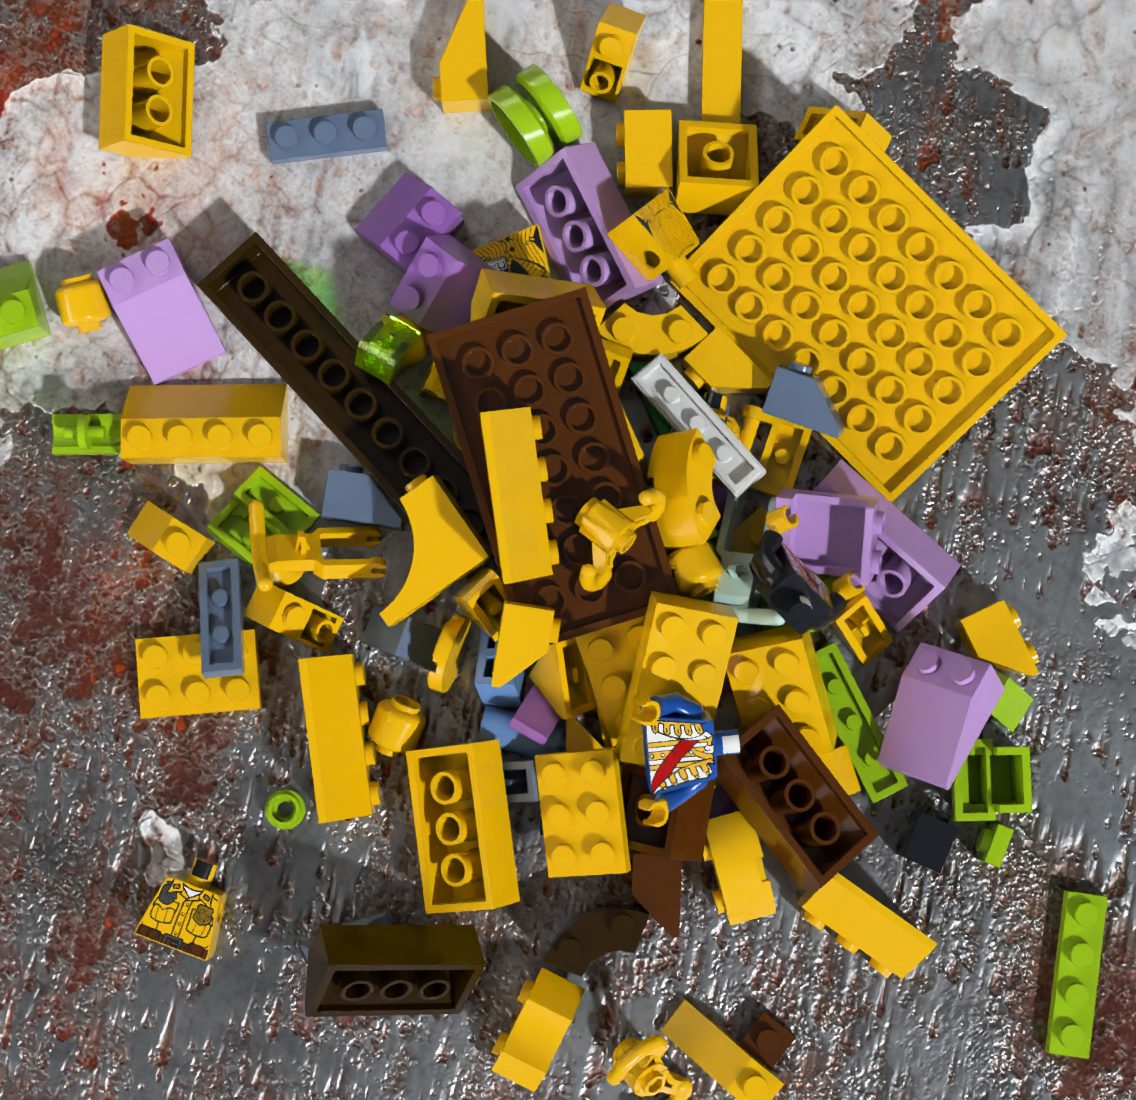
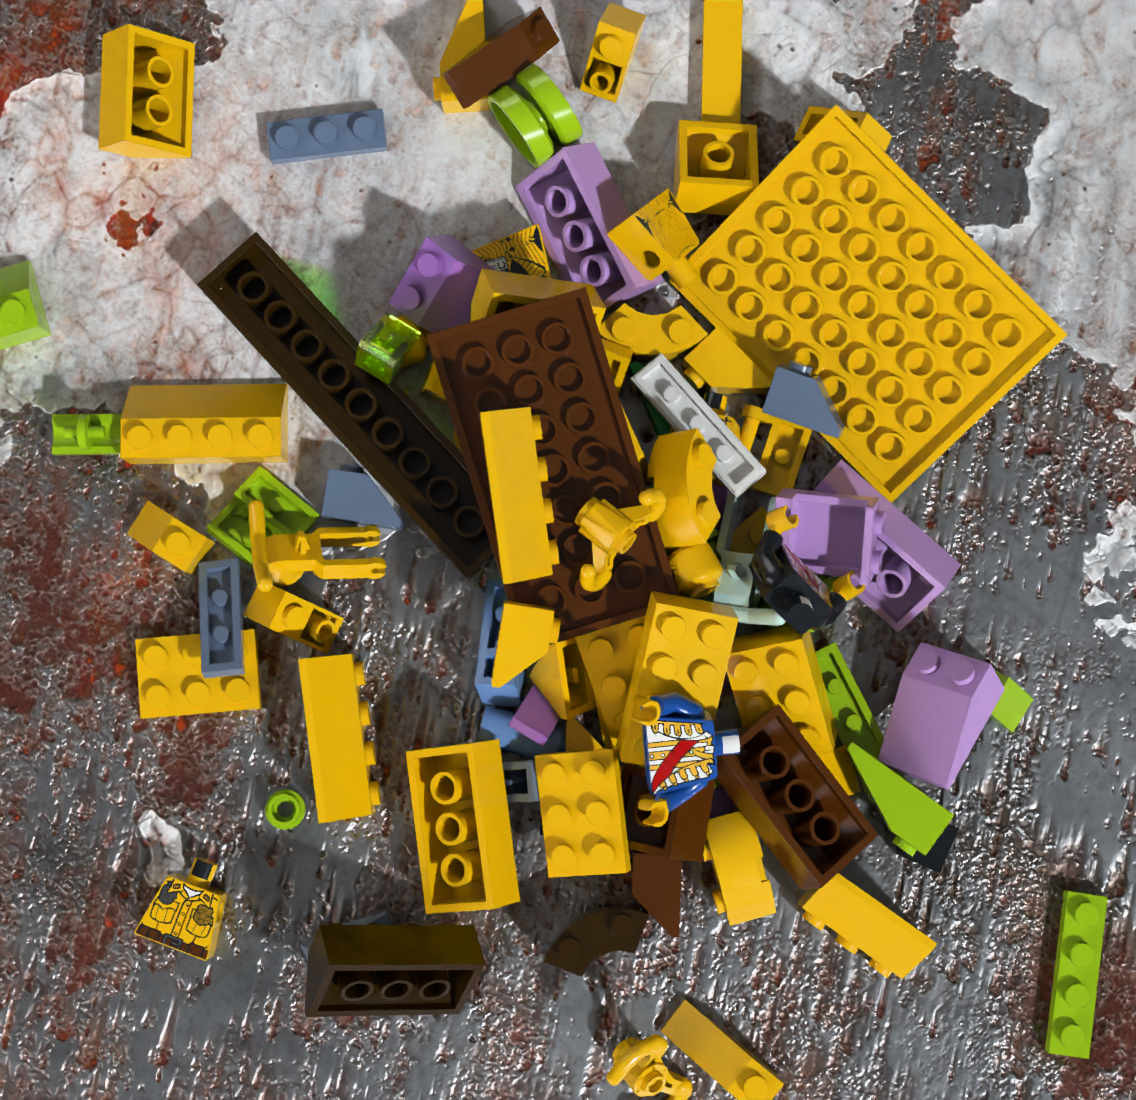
(82, 303): yellow head -> none
(161, 311): lavender slope -> none
(396, 725): yellow head -> none
(405, 218): medium lavender slope -> none
(407, 639): sand blue slope -> none
(444, 547): yellow arch -> none
(449, 652): yellow tile -> none
(483, 600): yellow slope -> none
(501, 56): none -> reddish brown slope
(537, 1029): yellow brick -> none
(647, 152): yellow brick -> none
(767, 1039): reddish brown plate -> none
(861, 629): yellow slope -> none
(903, 807): none -> lime slope
(992, 782): lime plate -> none
(993, 843): lime plate -> none
(994, 638): yellow slope -> none

